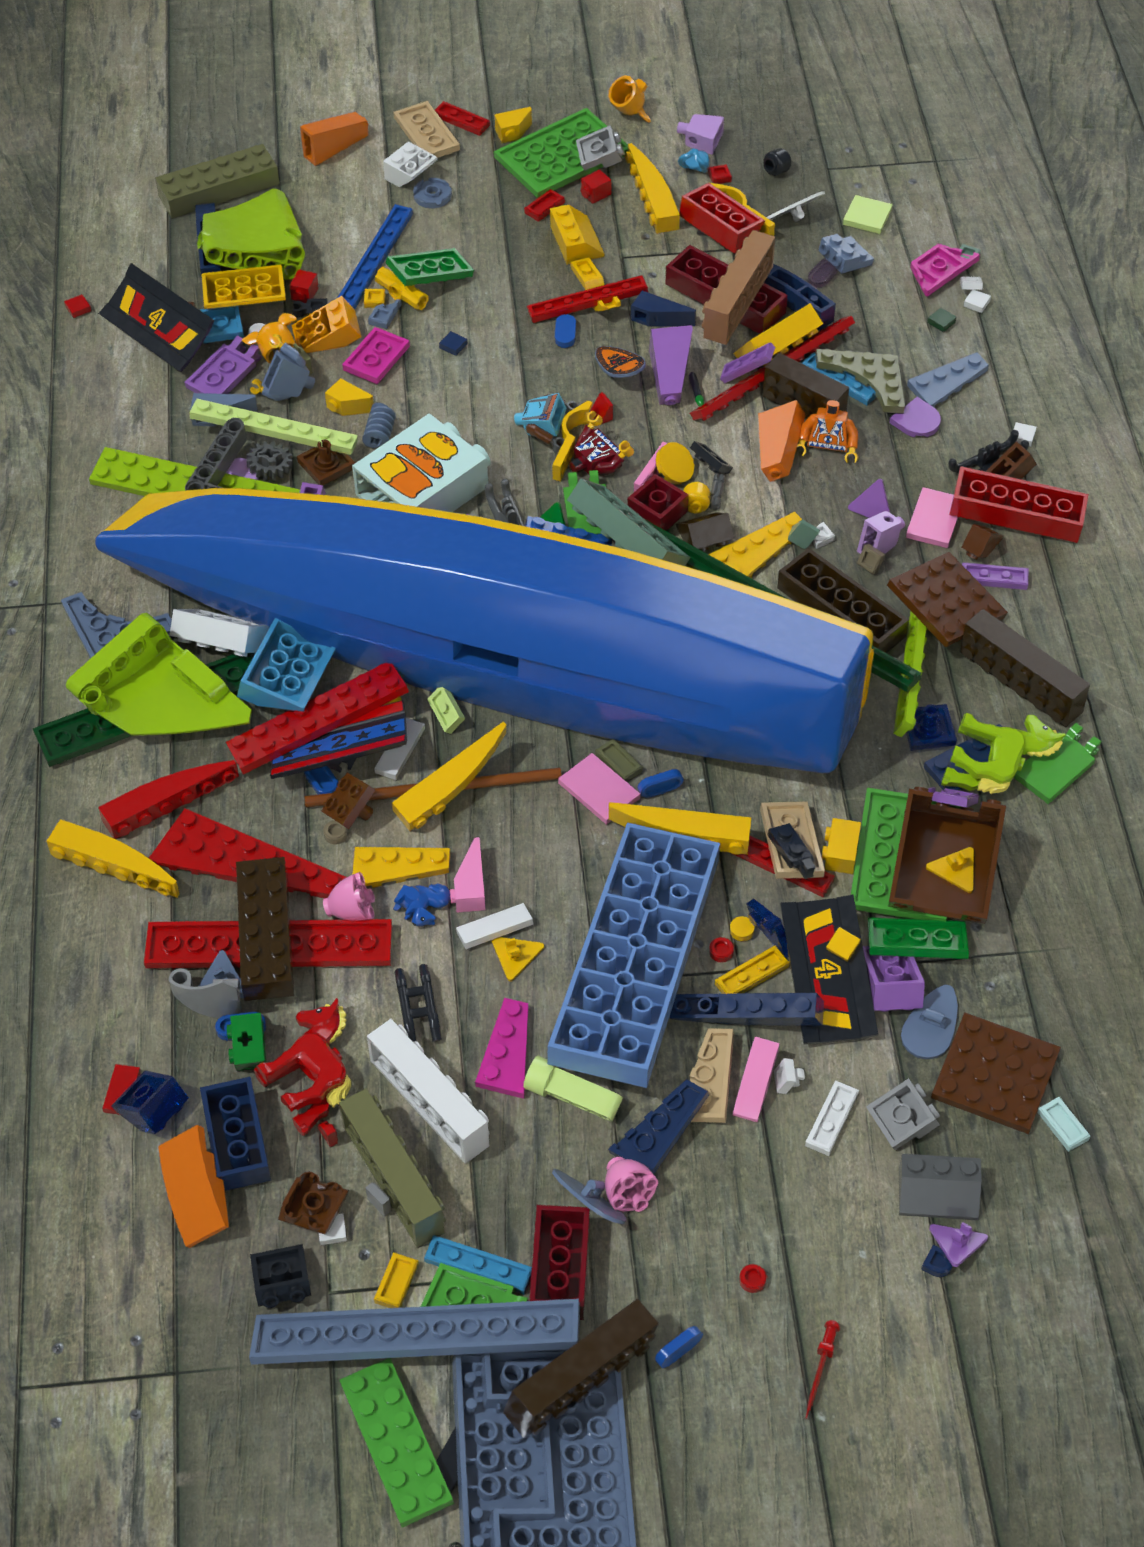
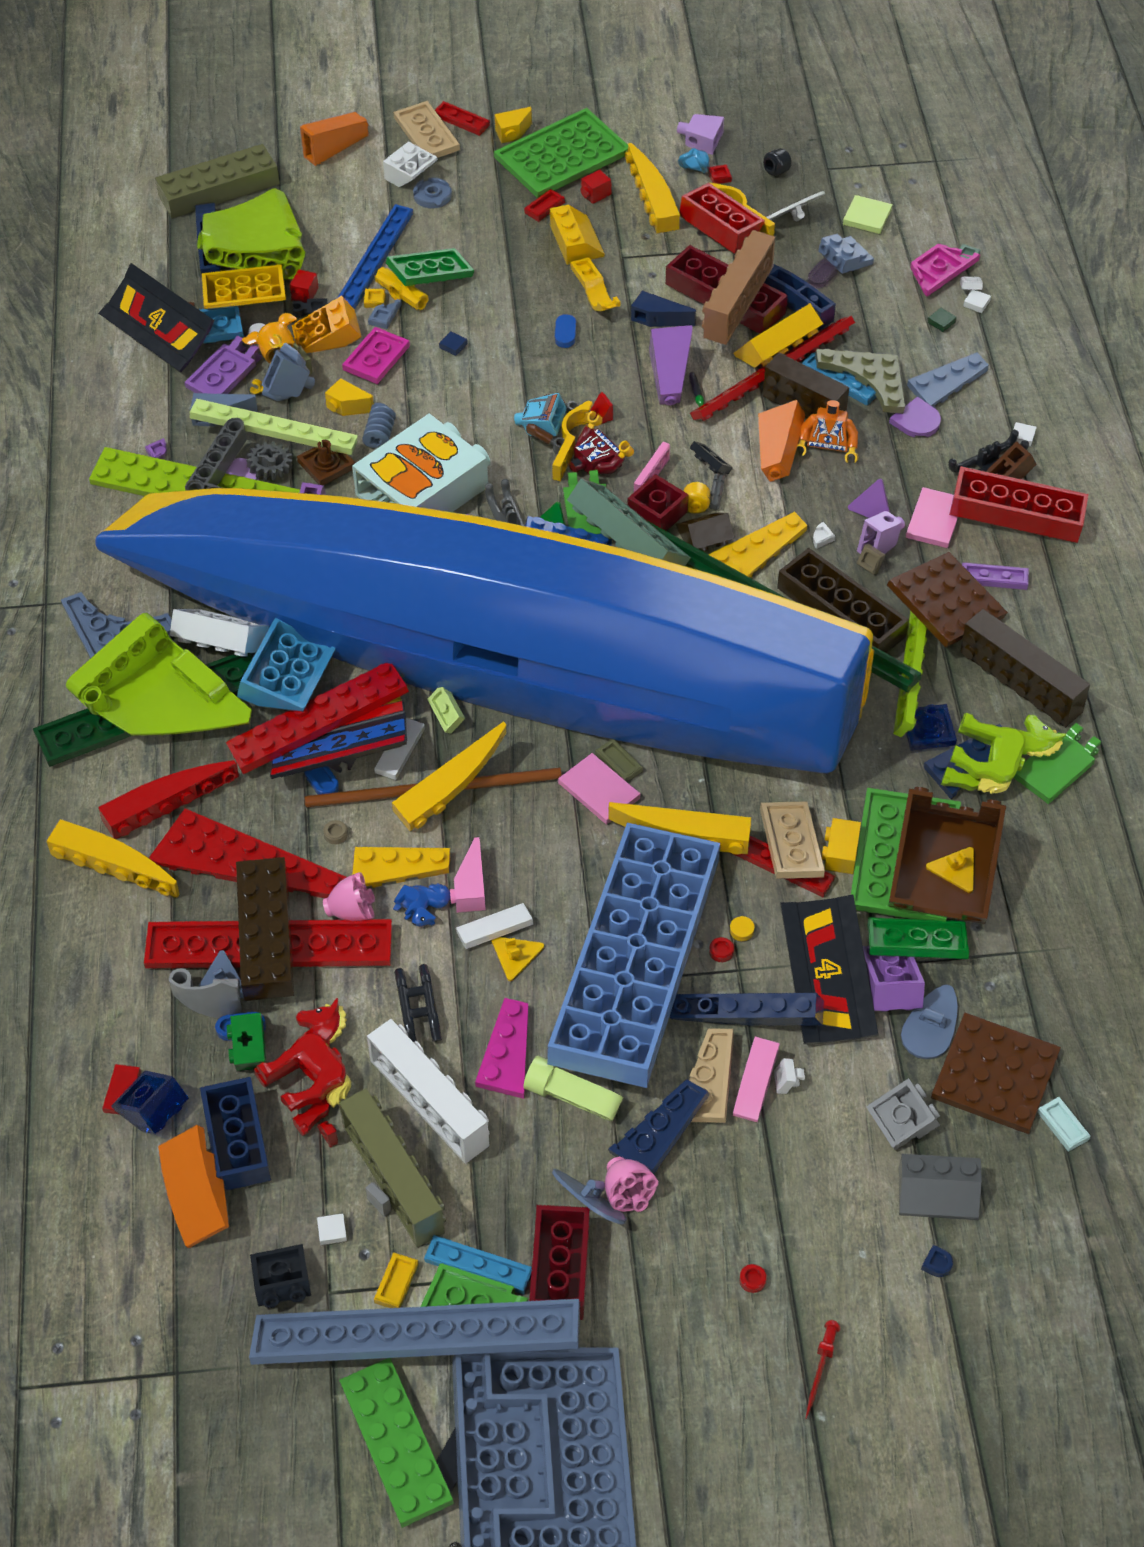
(77, 306): red tile -> none
(157, 449): none -> medium lavender tile
(312, 1203): reddish brown slope -> none
(349, 801): reddish brown plate -> none
(580, 1369): dark brown brick -> none
(586, 298): red tile -> none
(600, 148): light grey plate -> none
(619, 362): shield -> none
(629, 97): light orange piece -> none
(660, 783): blue tile -> none
(675, 463): yellow tile -> none
(678, 1346): blue tile -> none
(747, 362): medium lavender tile -> none
(752, 972): yellow tile -> none
(768, 924): clear blue wing -> none
(792, 849): black hinge -> none
(803, 534): sand green slope -> none
(831, 1118): white tile -> none
(843, 944): yellow tile -> none
(954, 797): medium lavender tile -> none
(957, 1243): medium lavender piece -> none
(981, 541): reddish brown slope -> none

